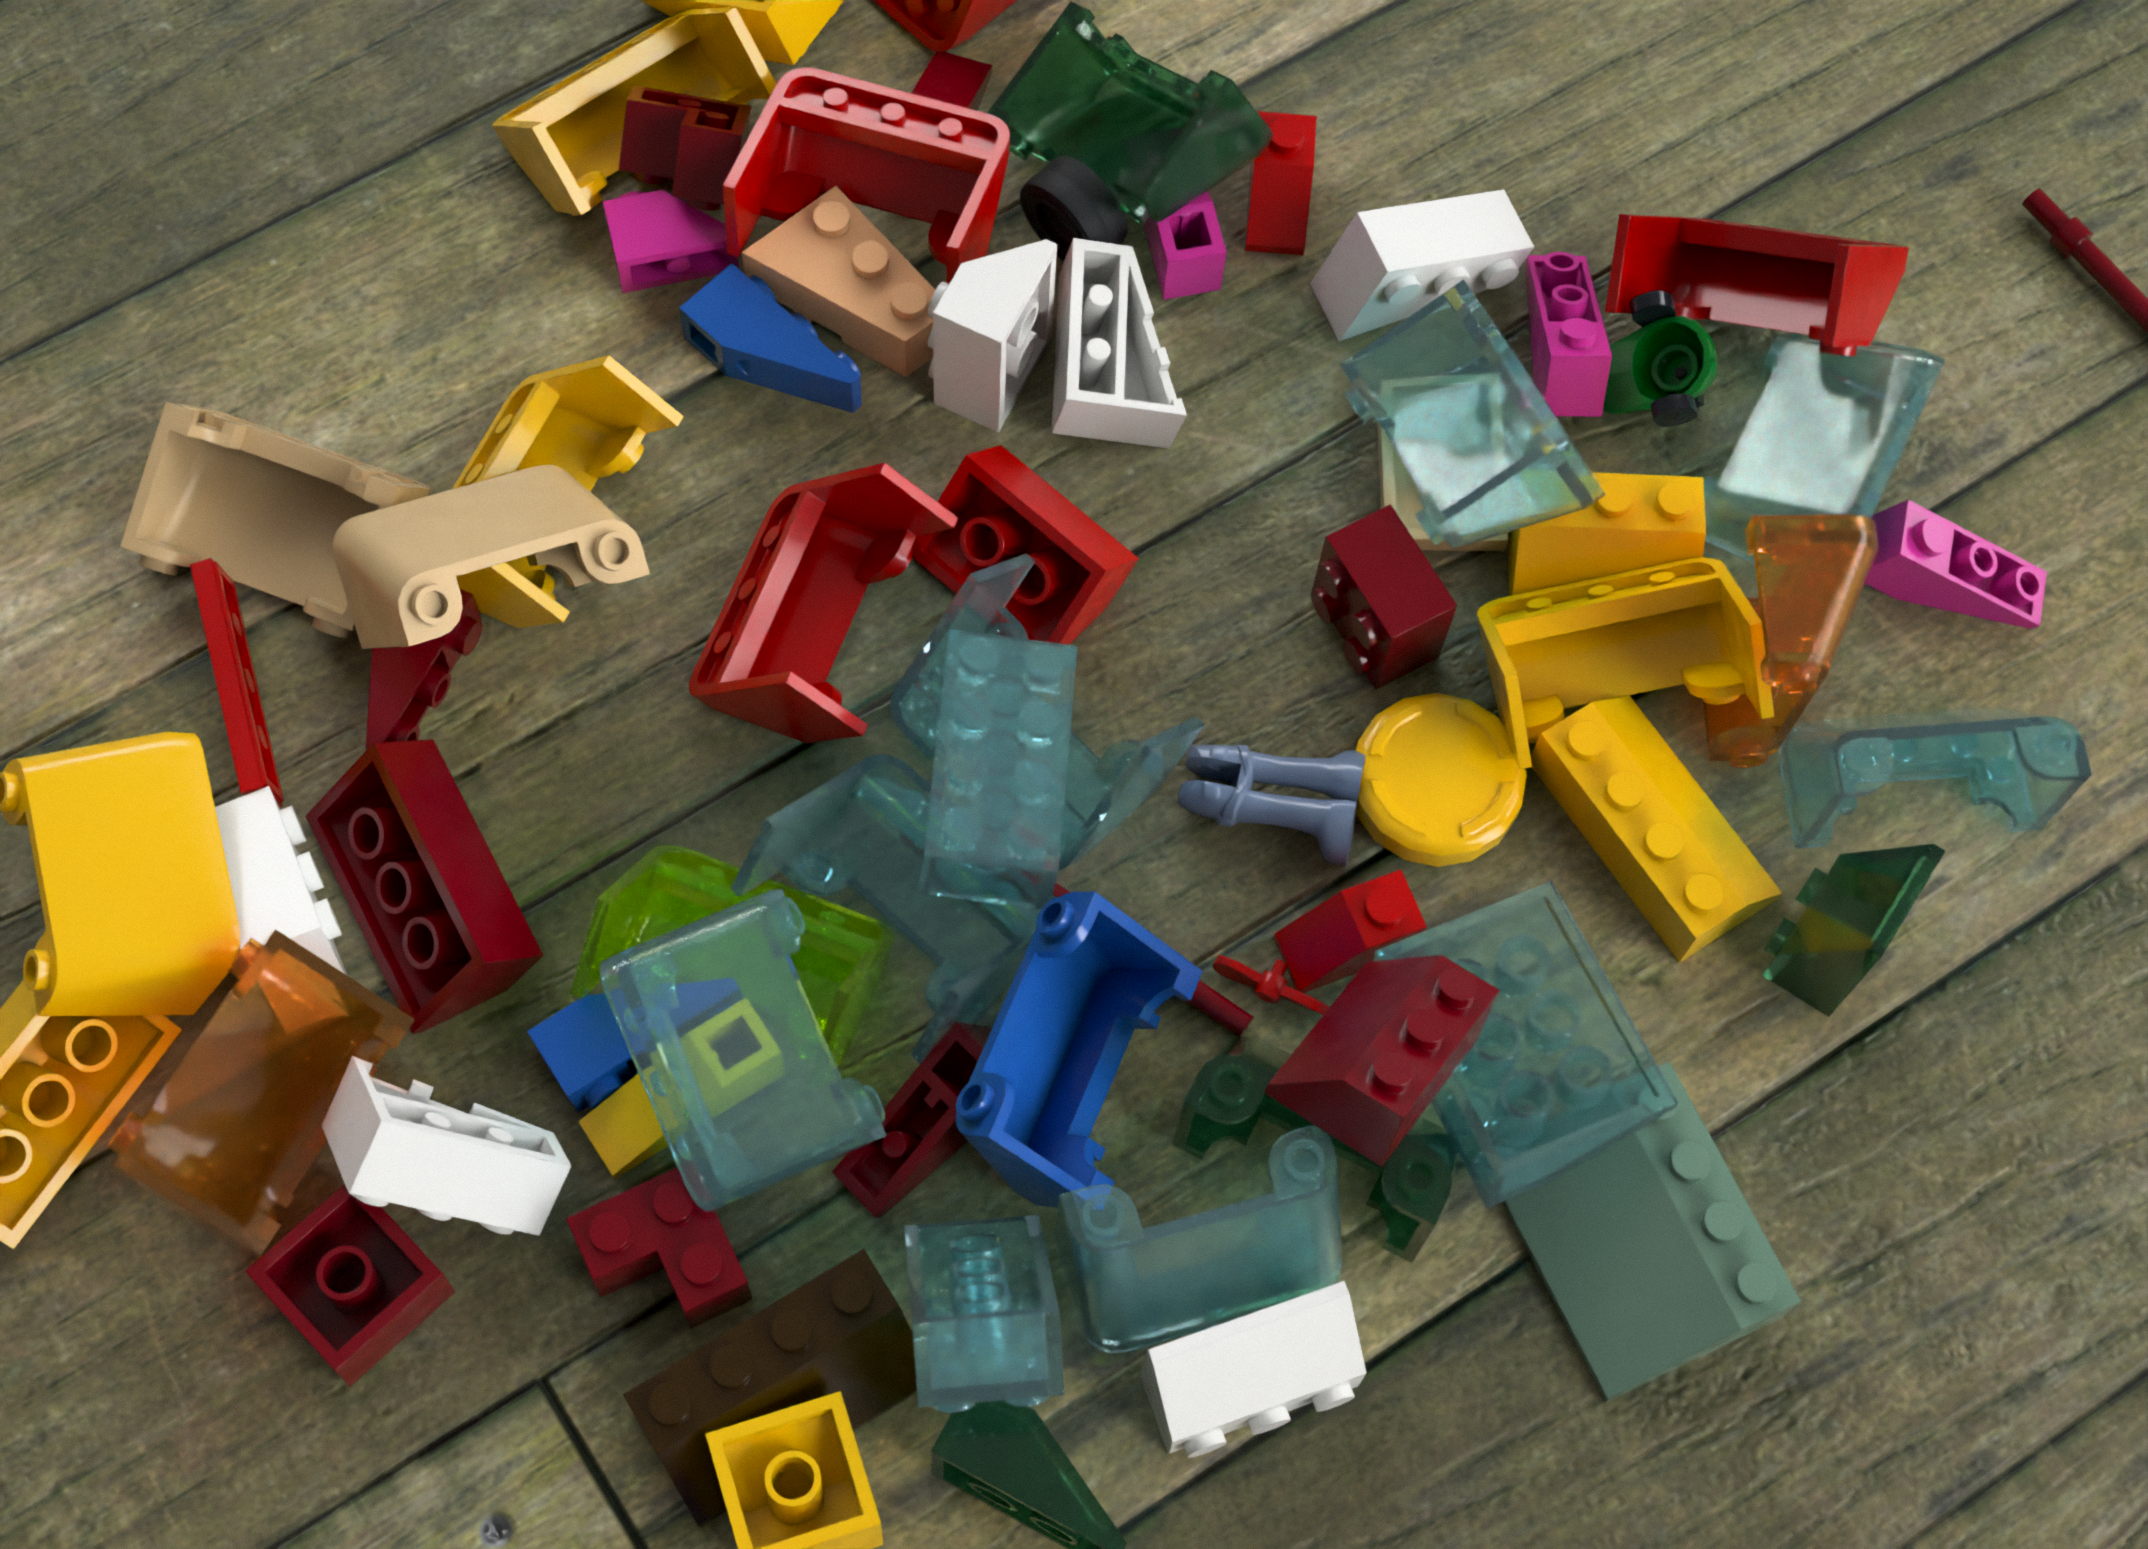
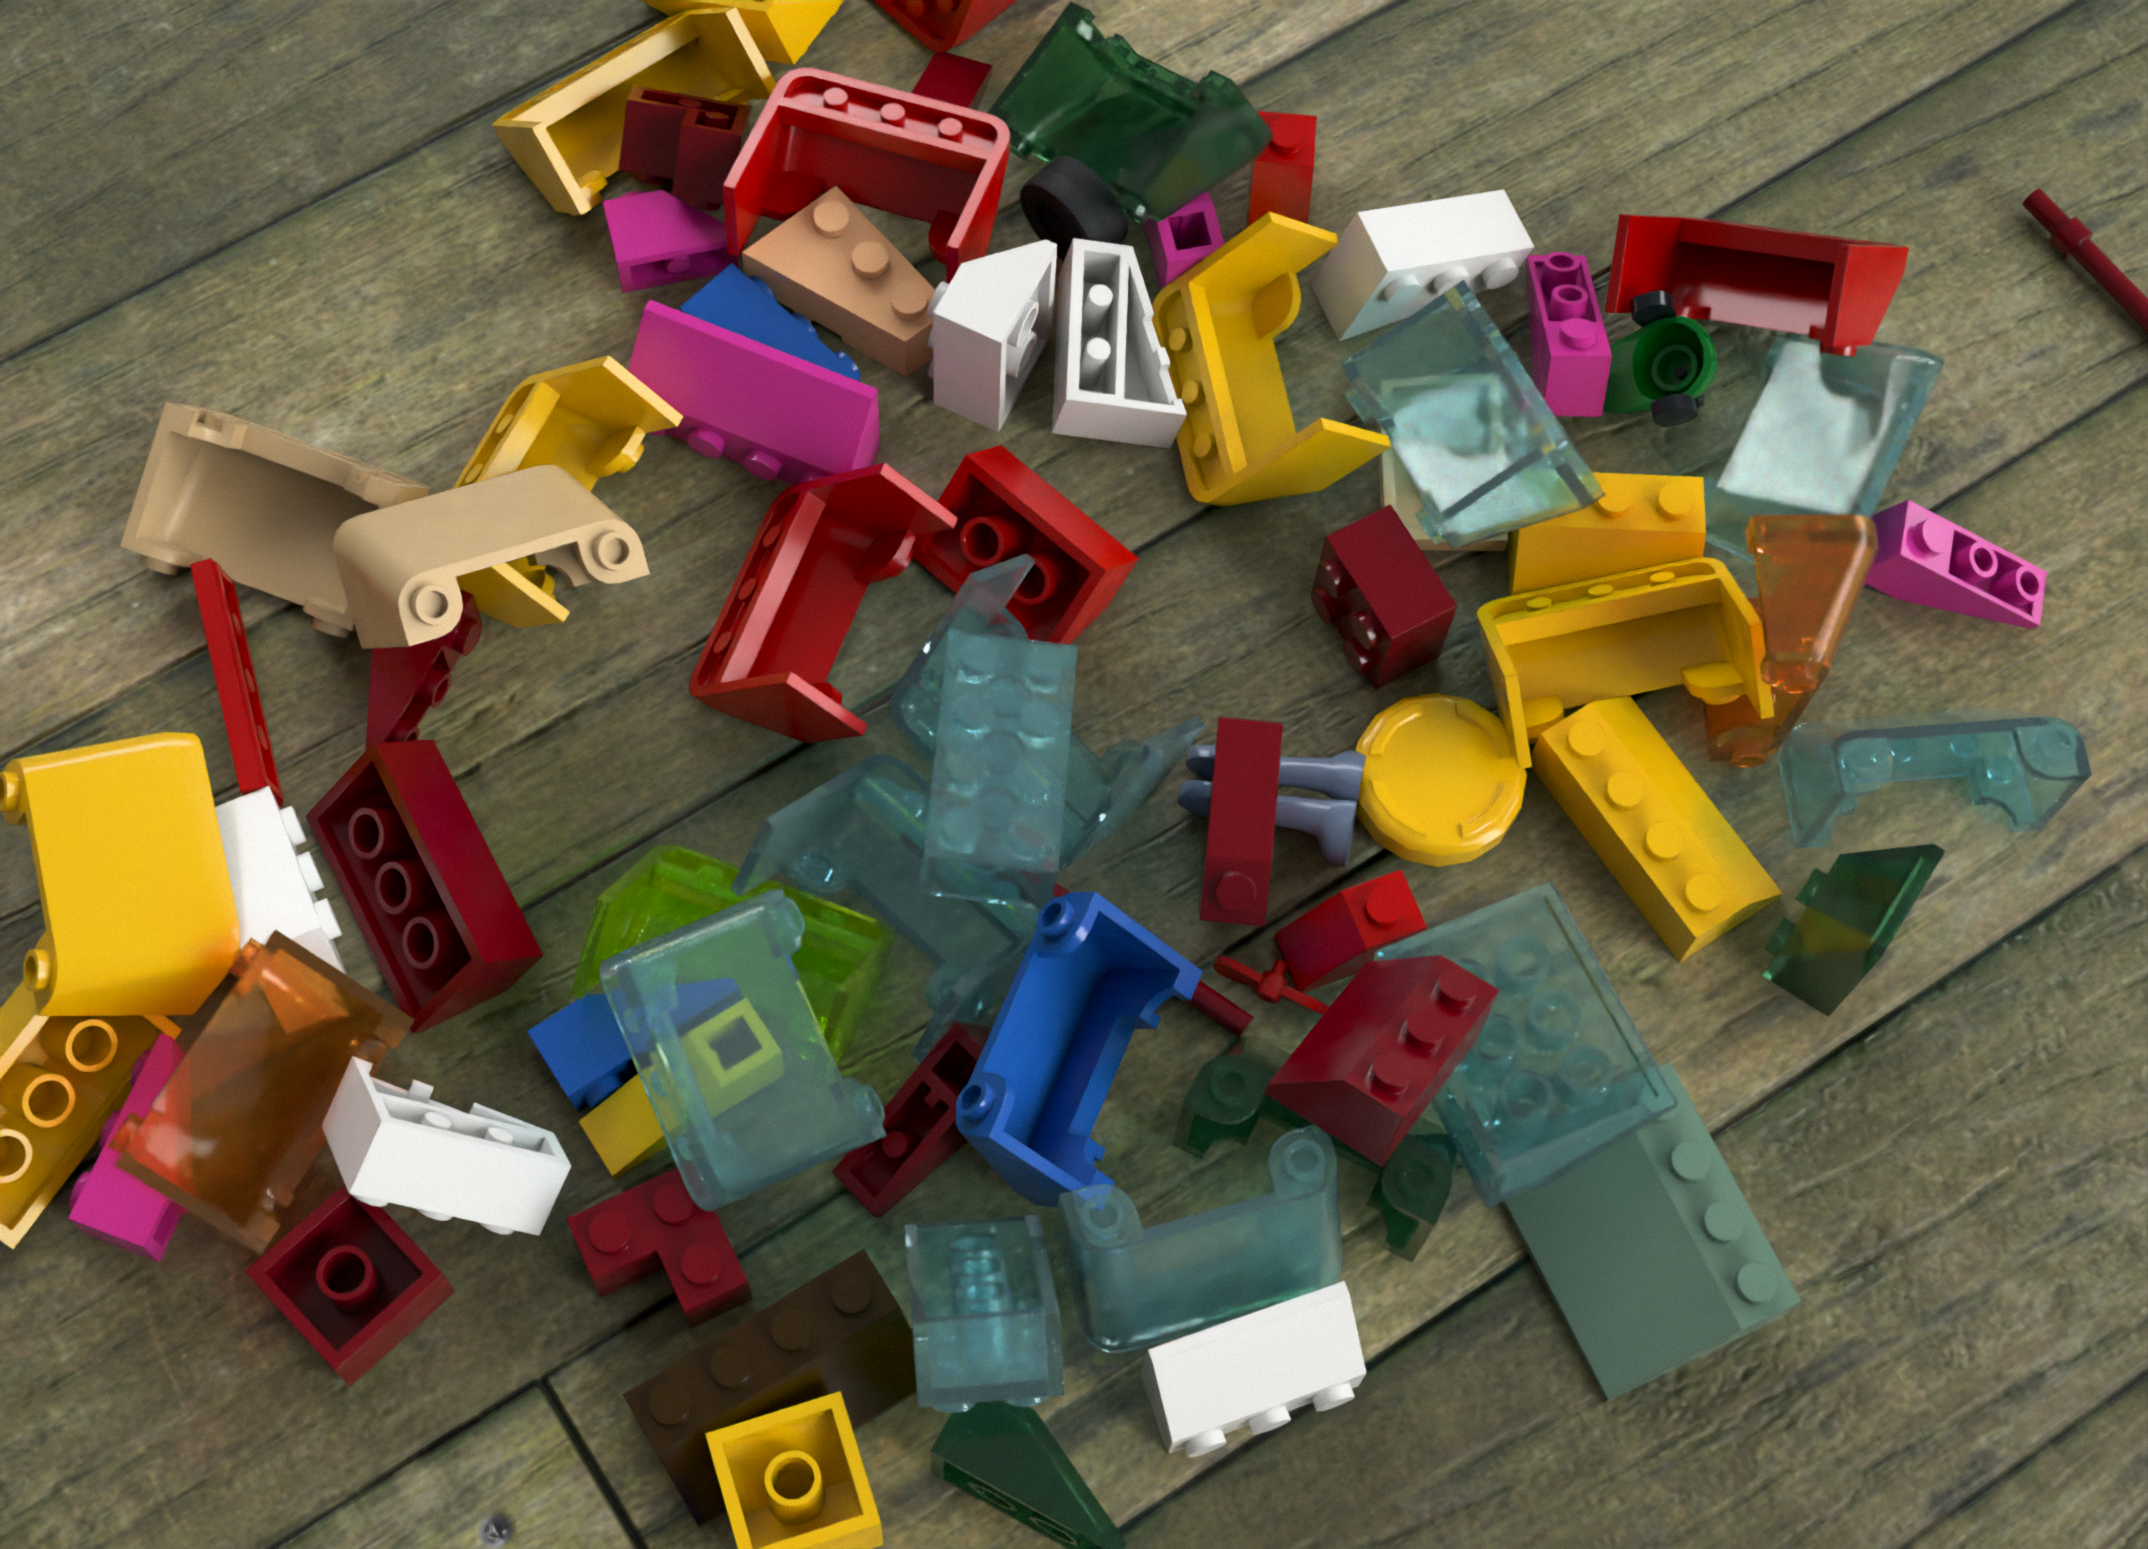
(108, 1202): none -> dark pink slope
(754, 400): none -> dark pink slope
(1226, 369): none -> yellow windscreen
(1241, 821): none -> dark red slope

